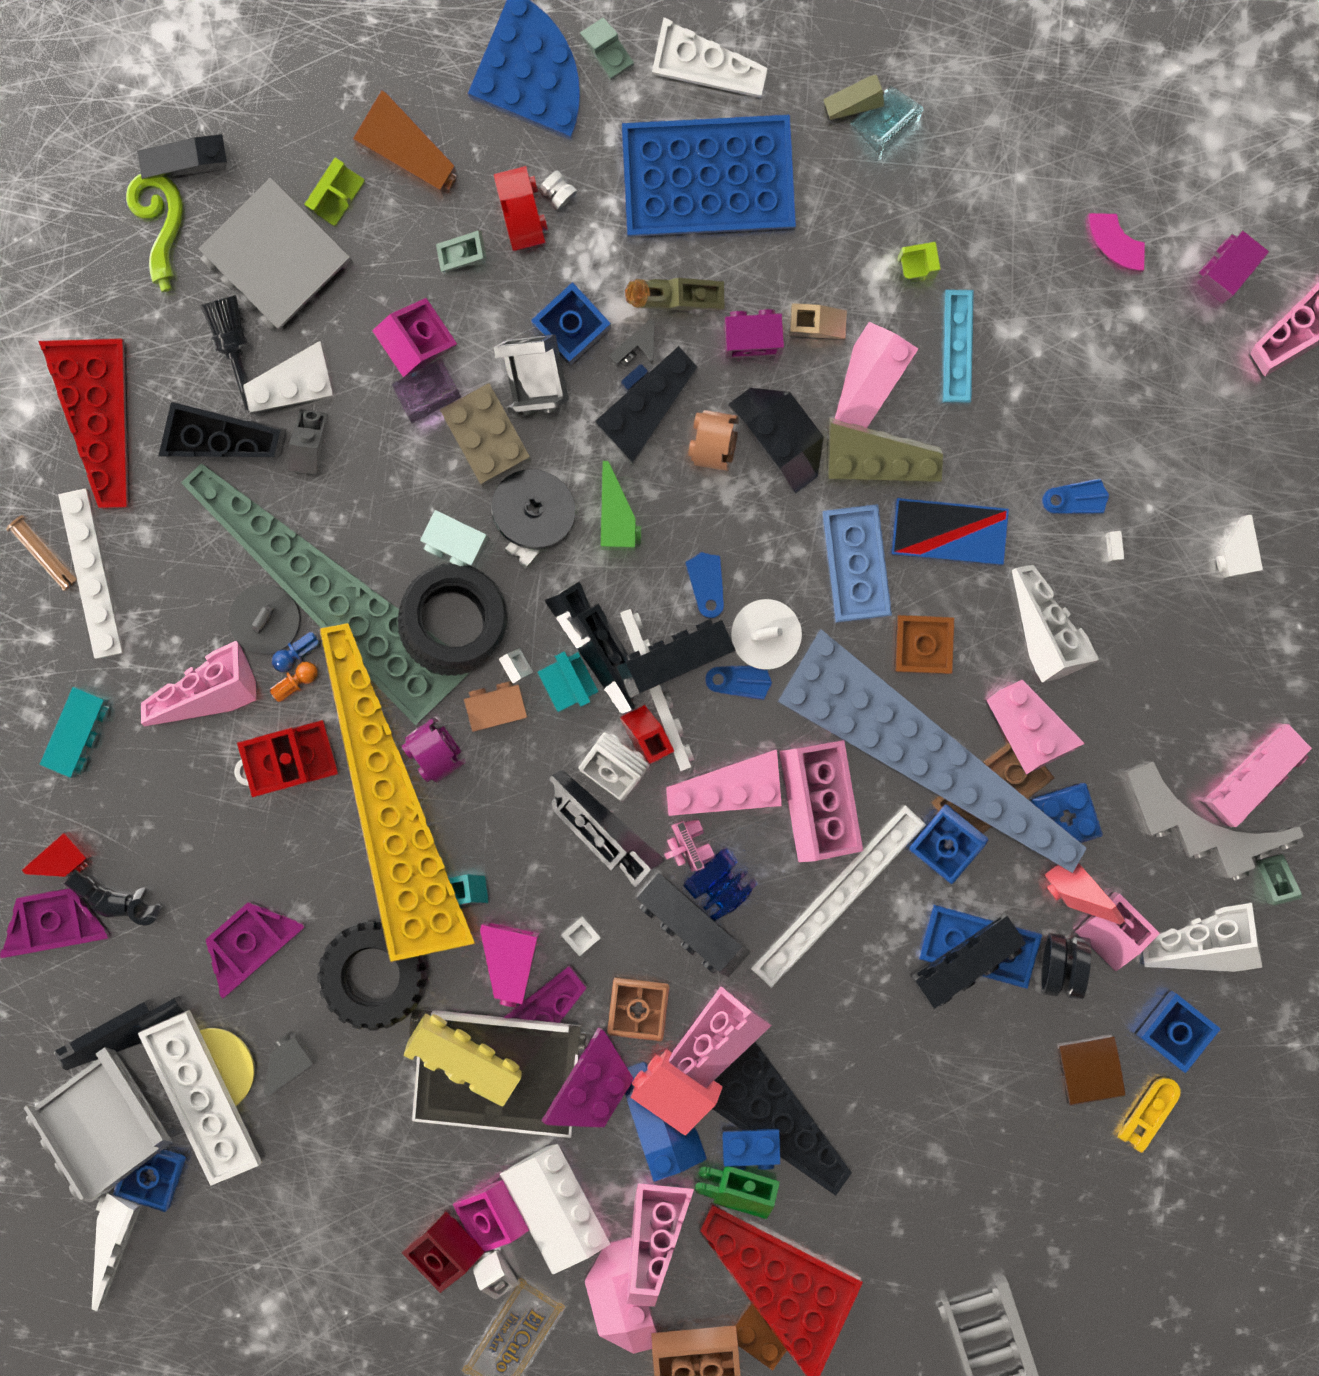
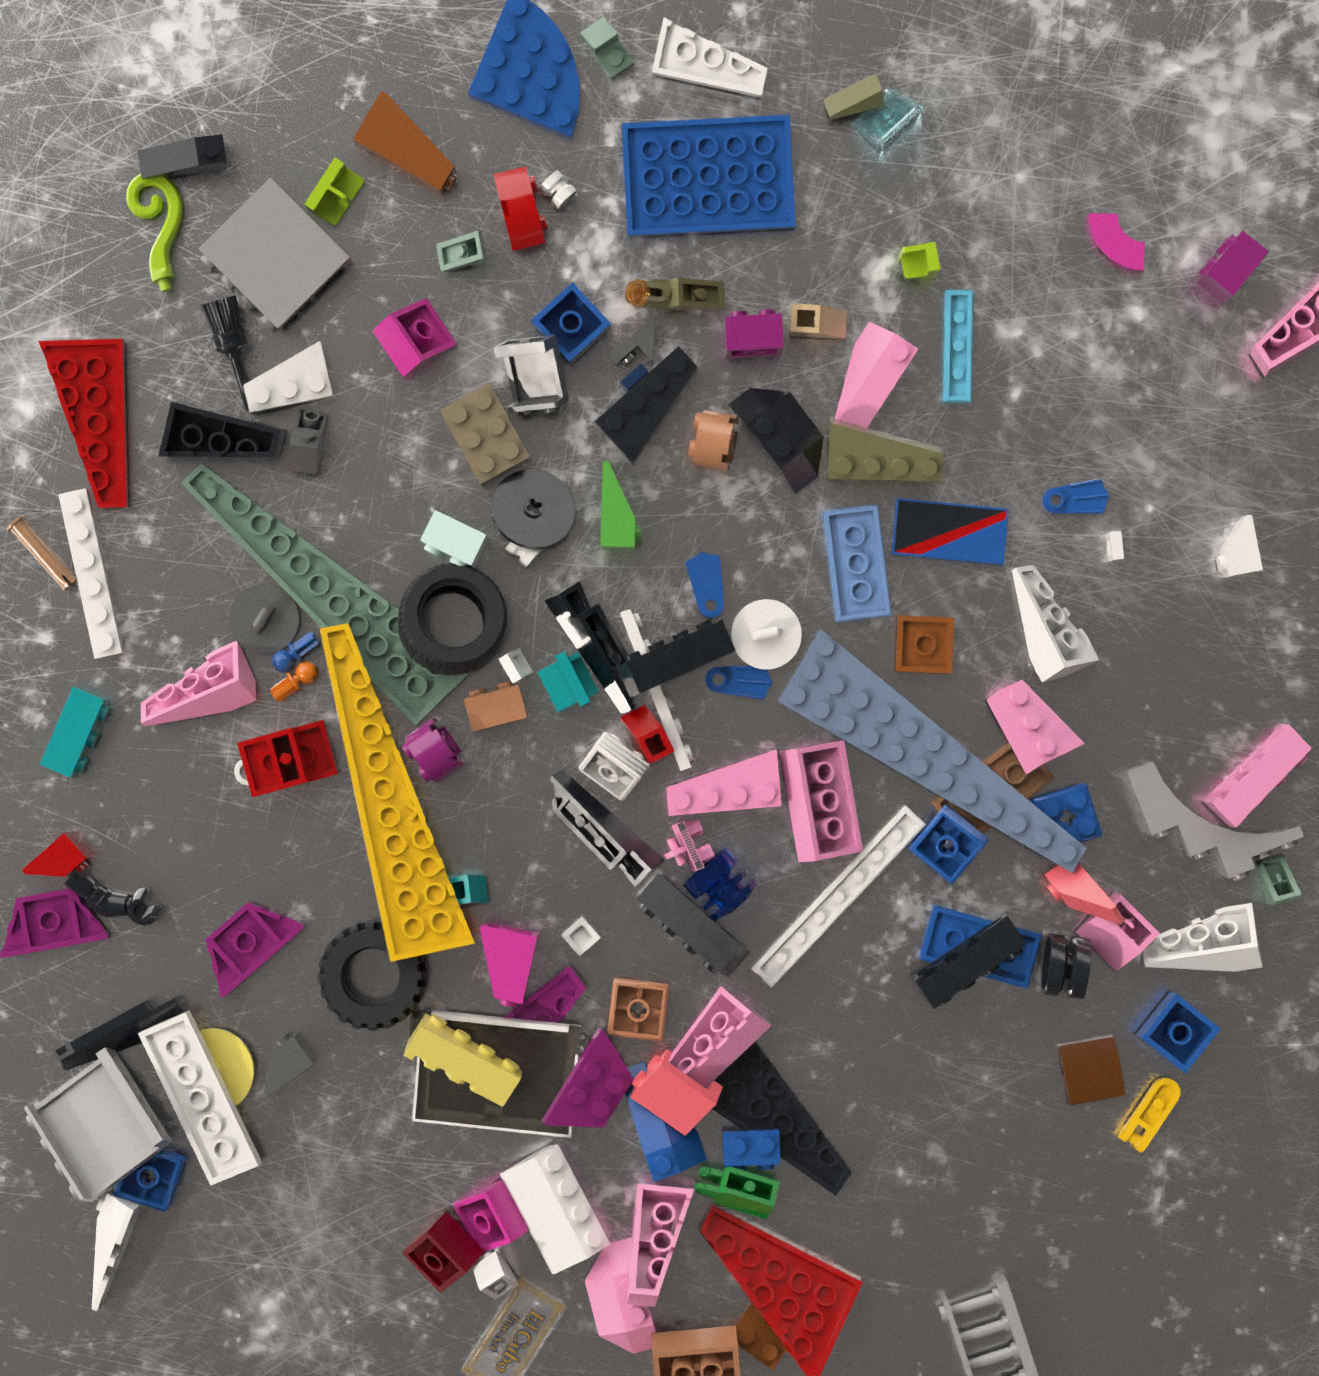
(426, 390): clear purple plate -> none

